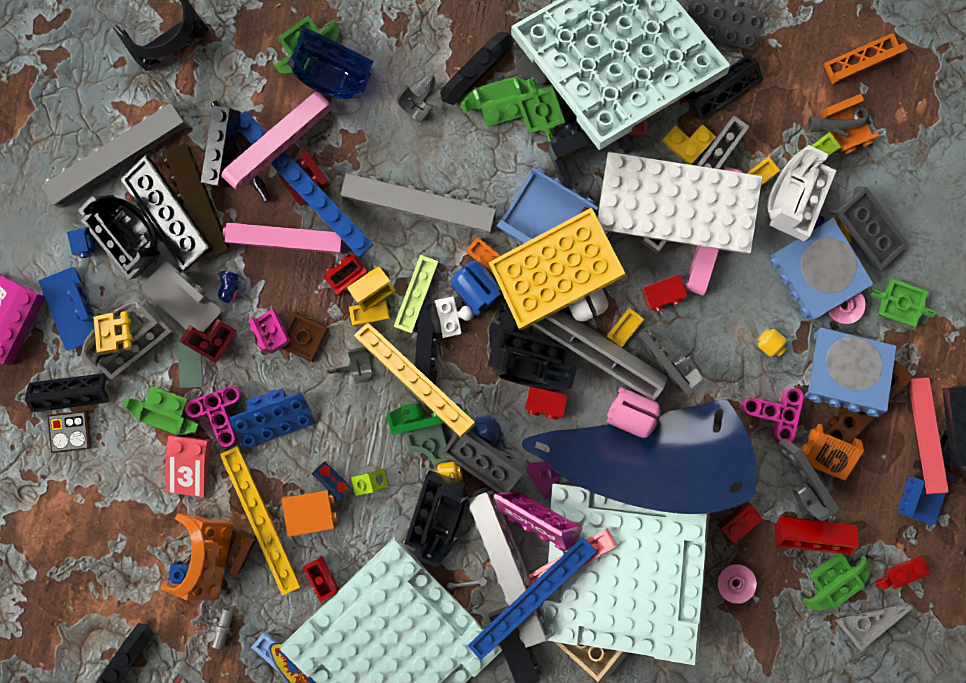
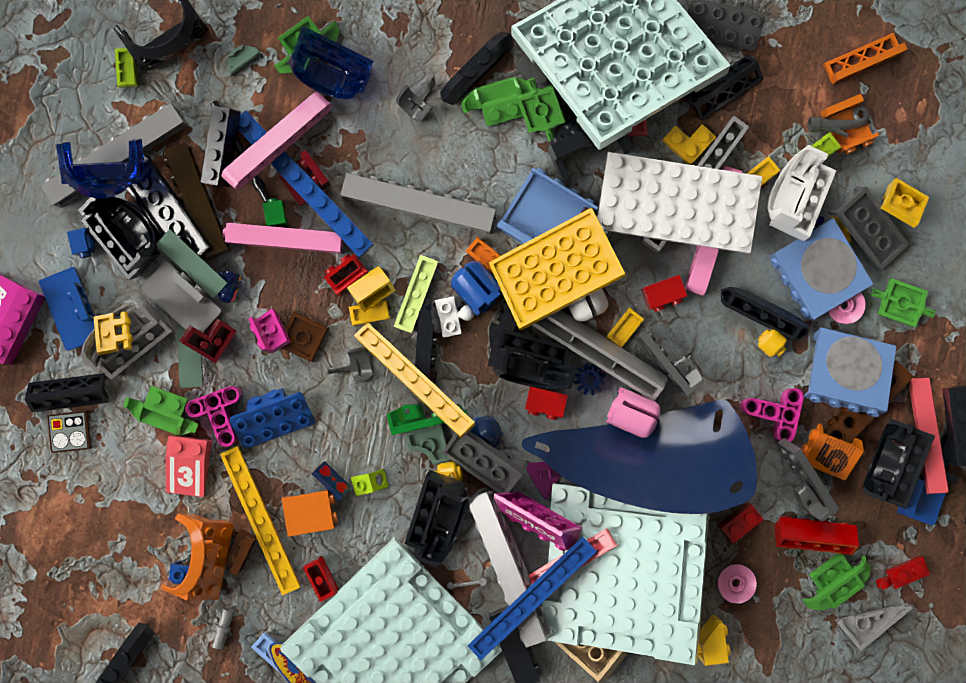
(82, 176): none -> clear blue piece
(125, 69): none -> lime plate
(191, 263): none -> sand green sticker
(241, 57): none -> sand green tile
(275, 213): none -> green brick
(595, 382): none -> clear blue gear
(713, 642): none -> yellow slope
(764, 312): none -> black brick
(897, 463): none -> black piece
(904, 202): none -> yellow plate

